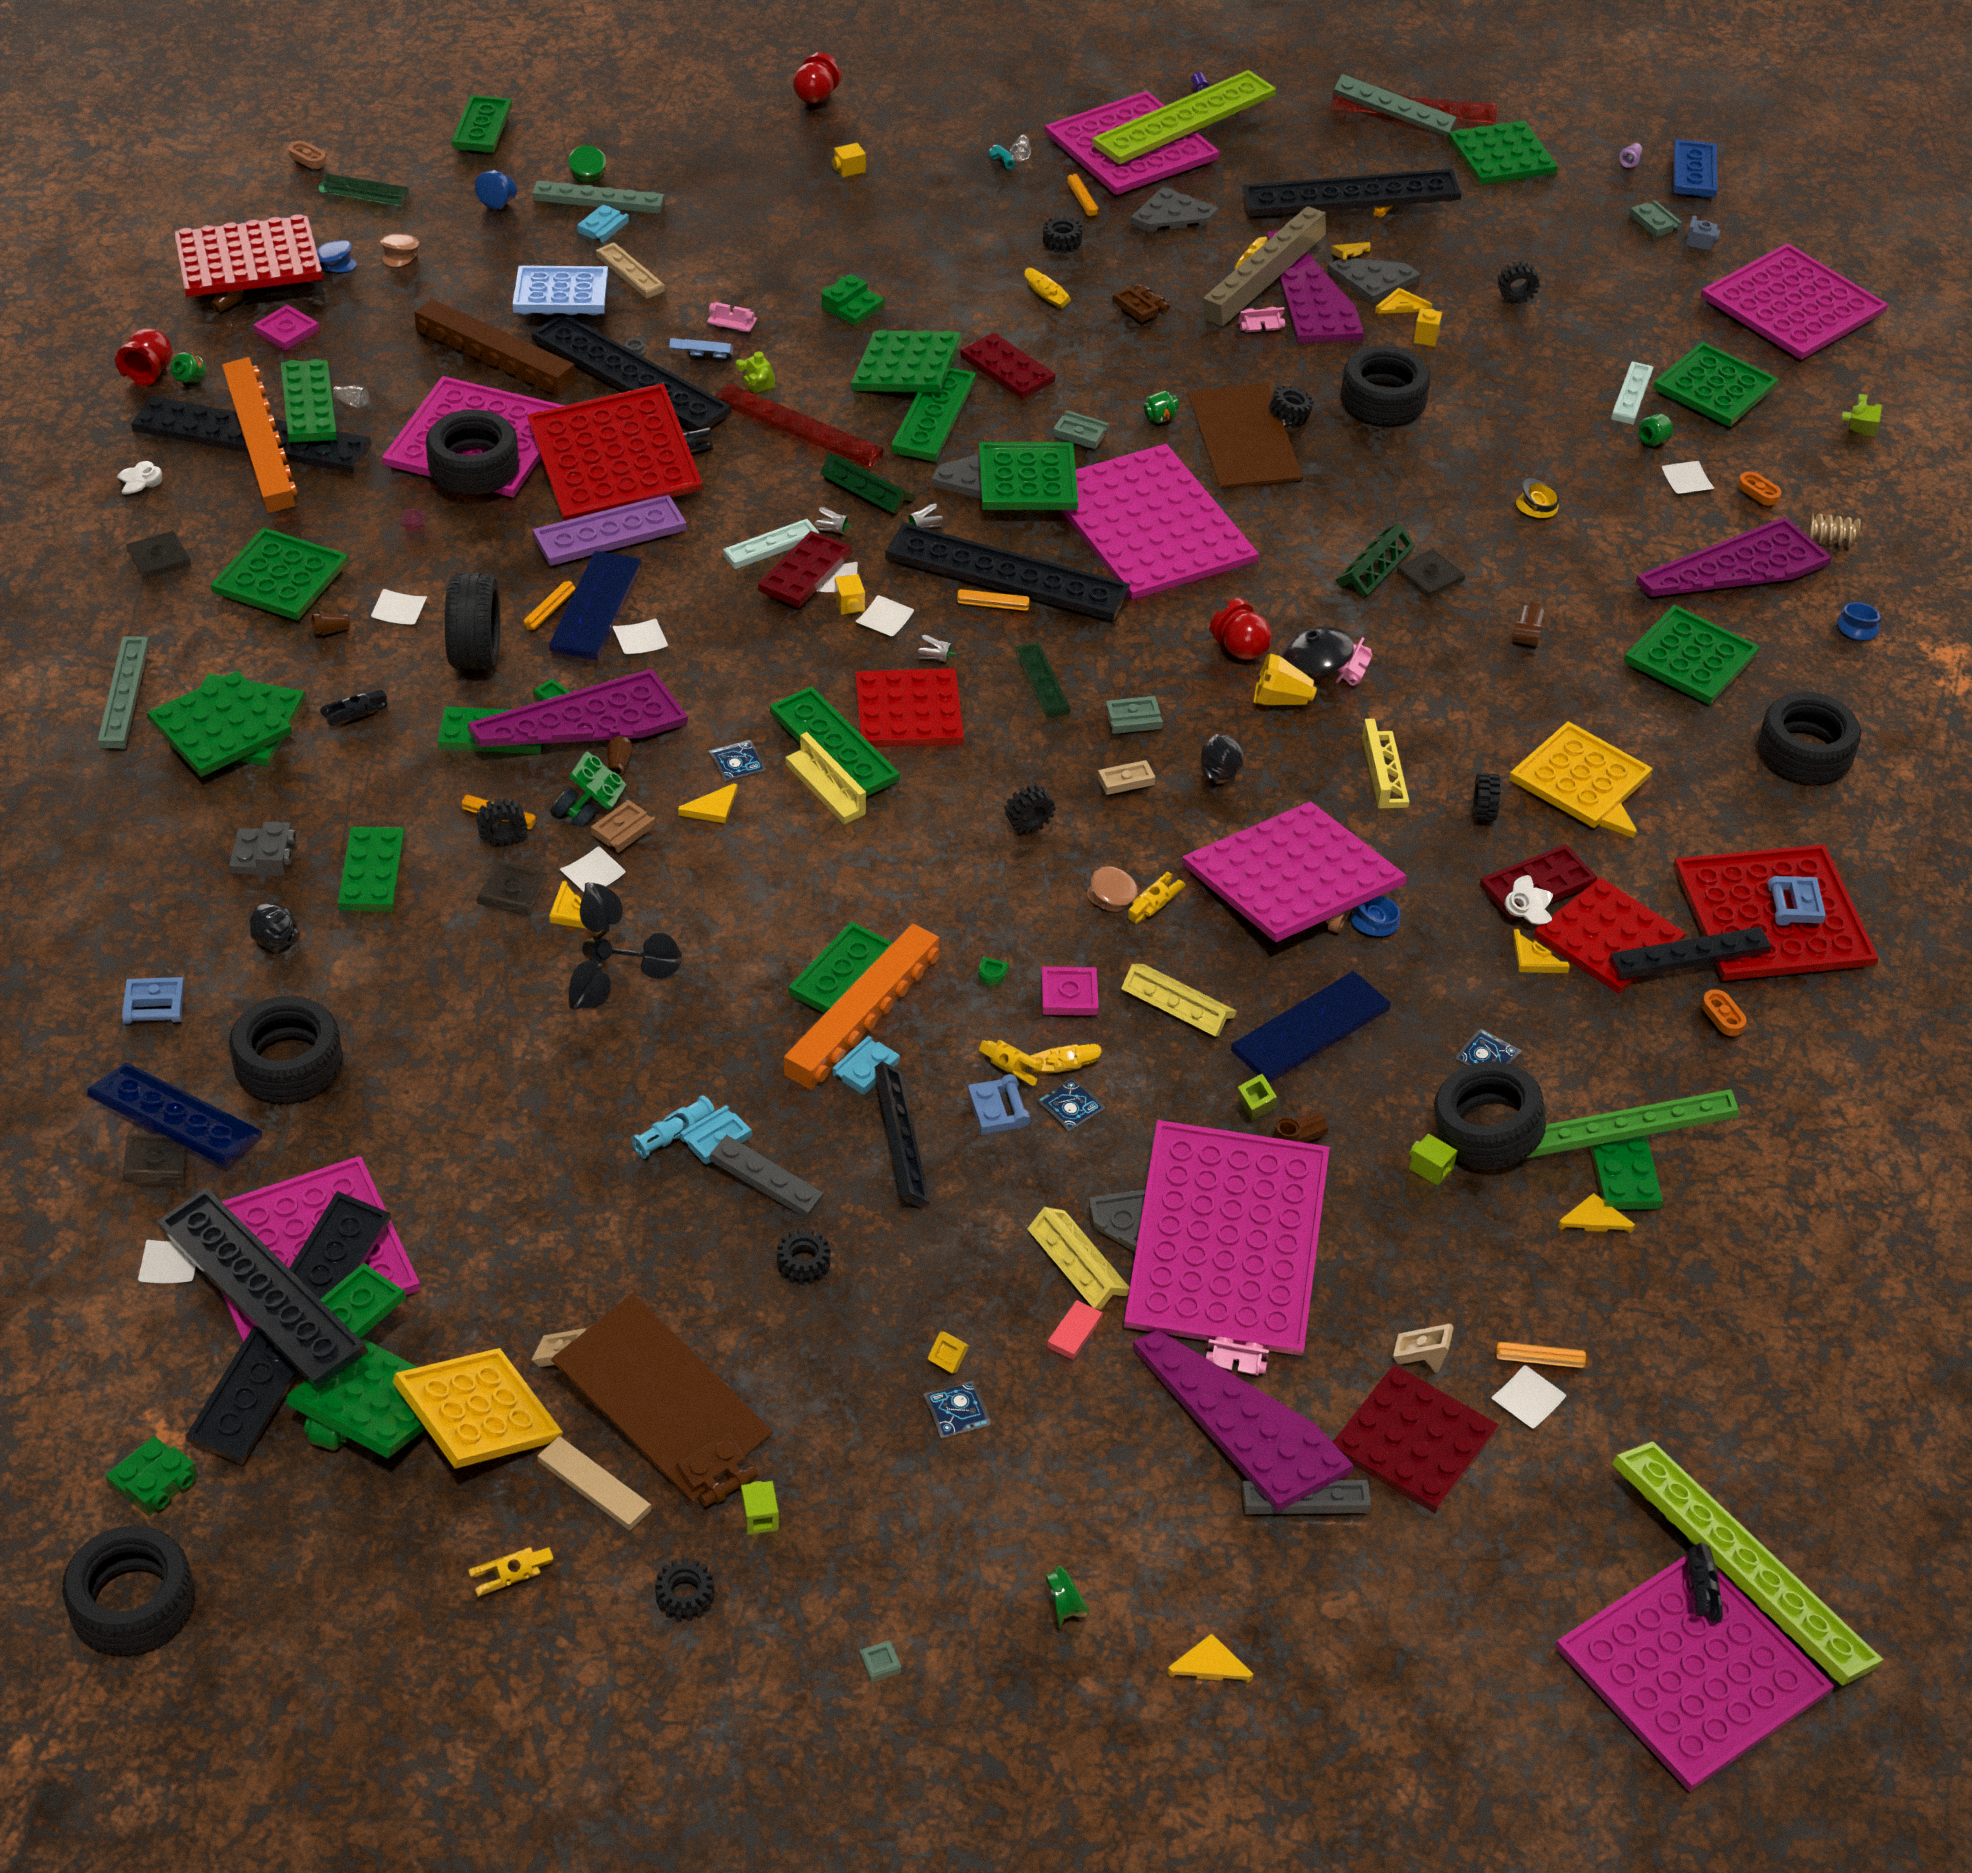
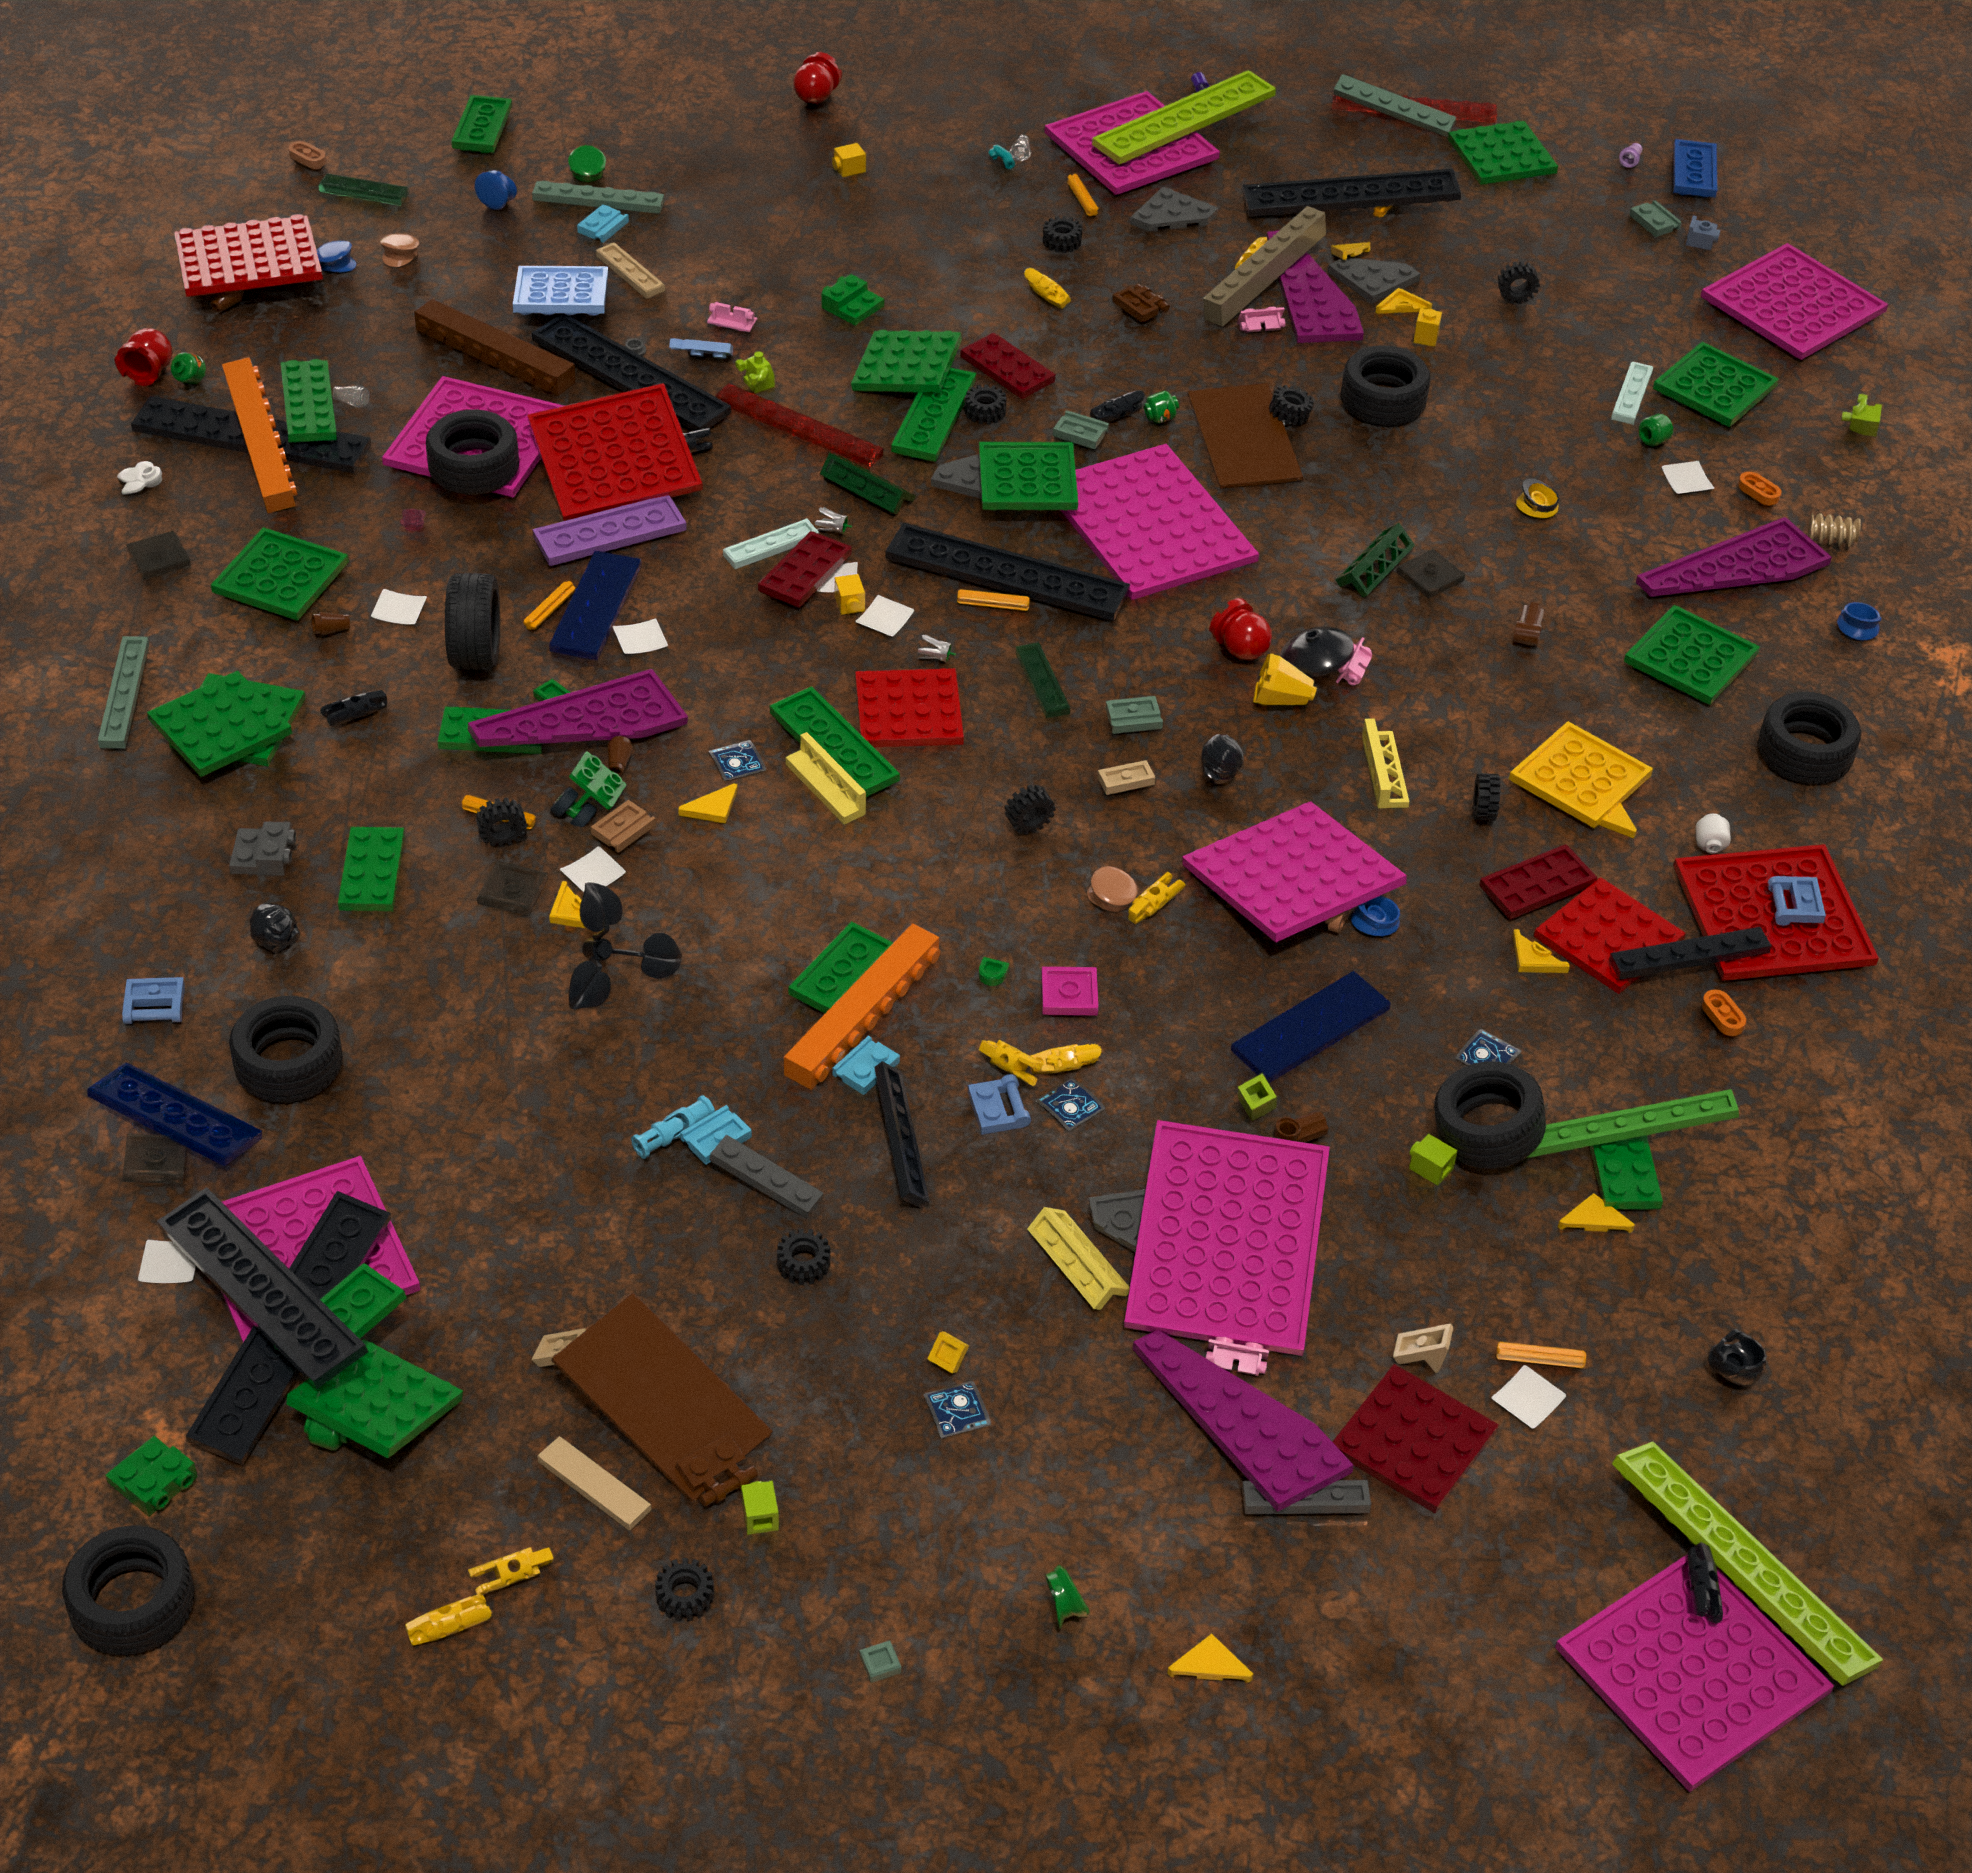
(286, 327): dark pink tile -> none
(448, 1620): none -> yellow hinge
(477, 1407): yellow plate -> none
(918, 520): flat silver piece -> none
(985, 404): none -> black tyre
(1074, 1330): coral tile -> none
(1118, 406): none -> black hinge
(1177, 998): light yellow fence -> none
(1531, 901): white plate -> none
(1713, 833): none -> white head
(1738, 1362): none -> black hair

